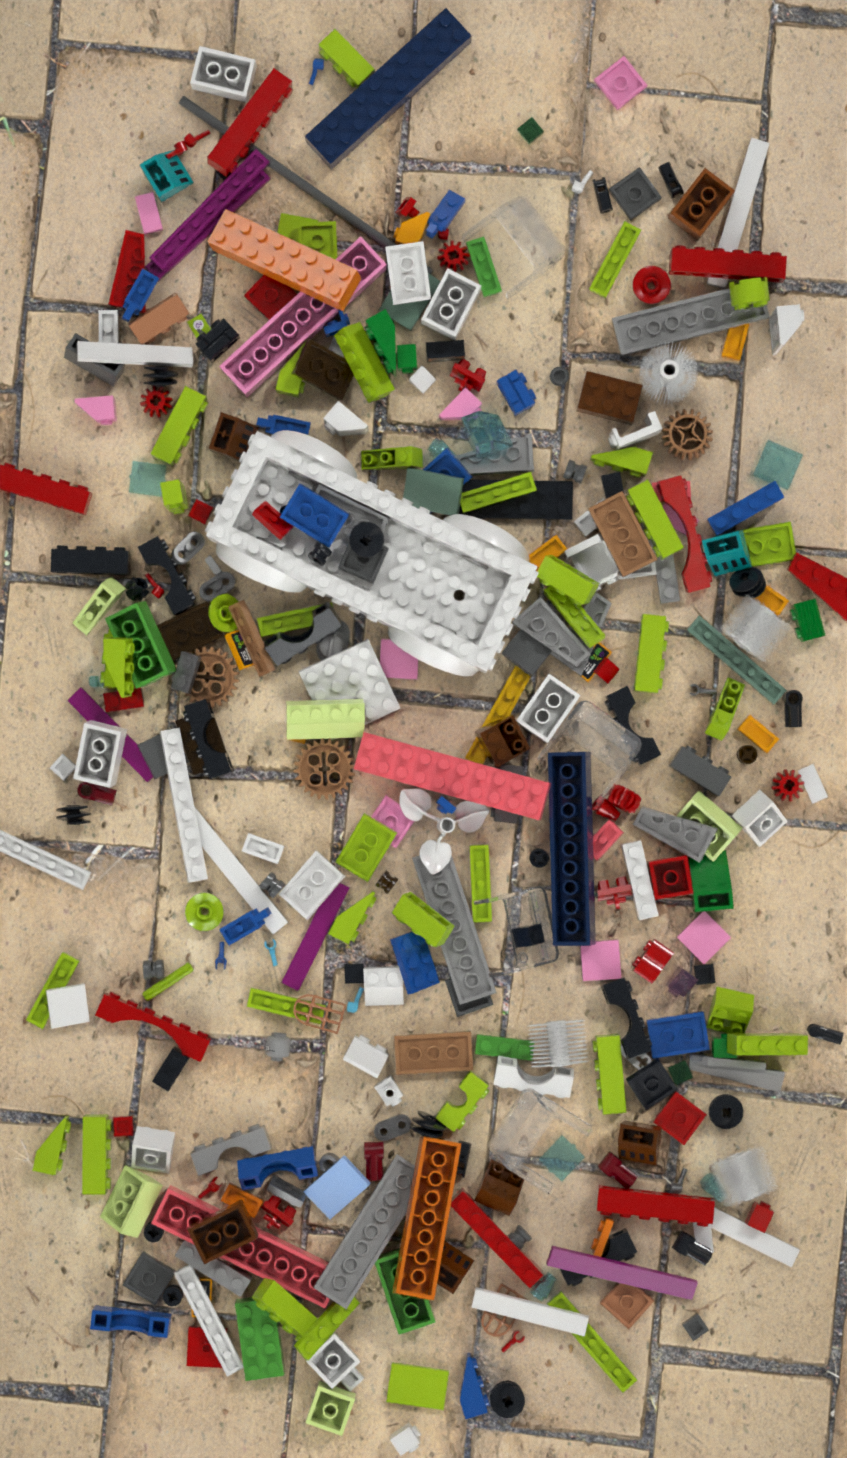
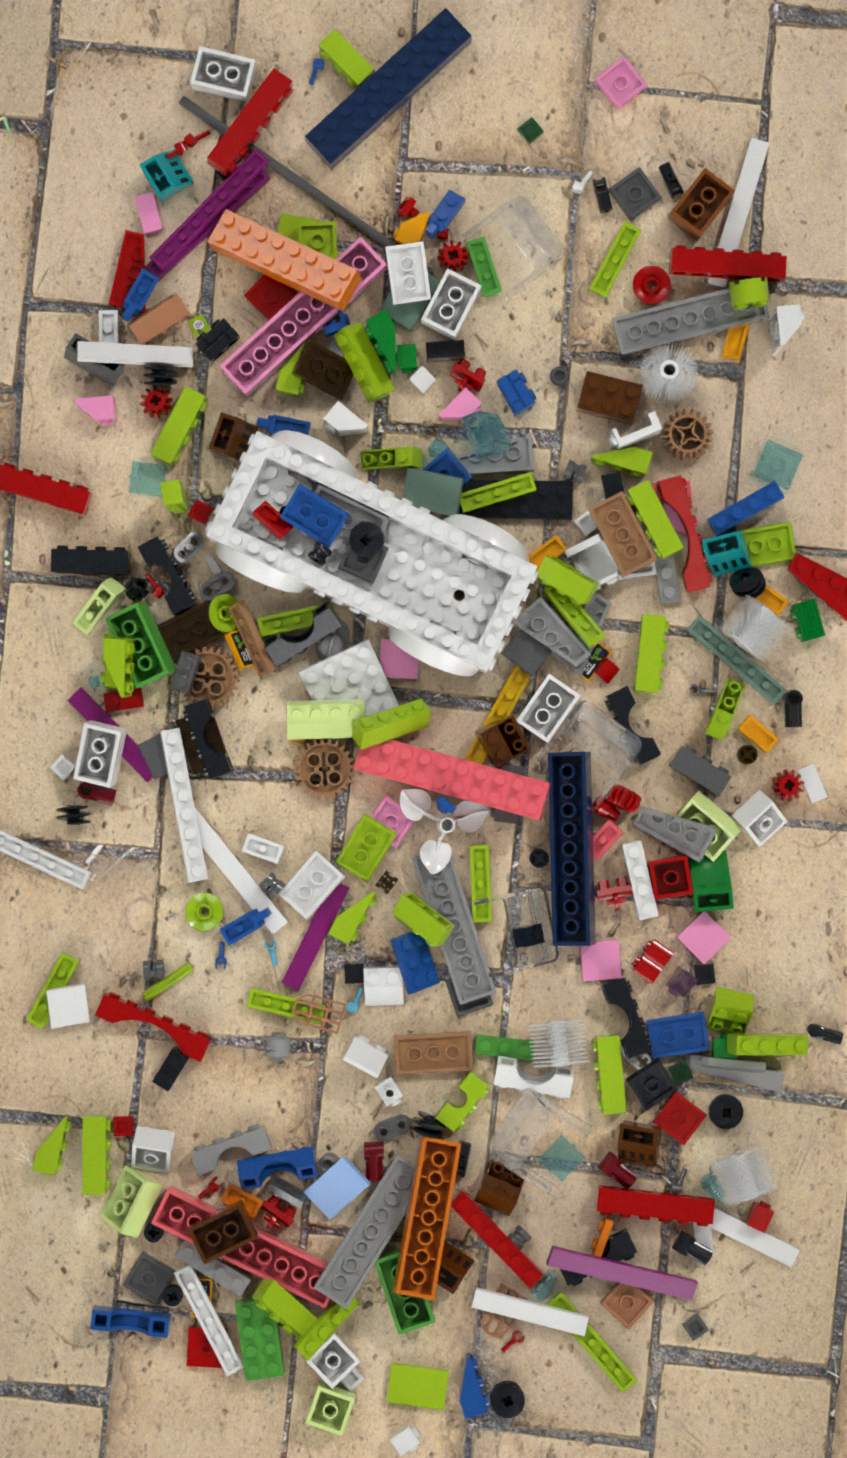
(391, 724): none -> lime brick

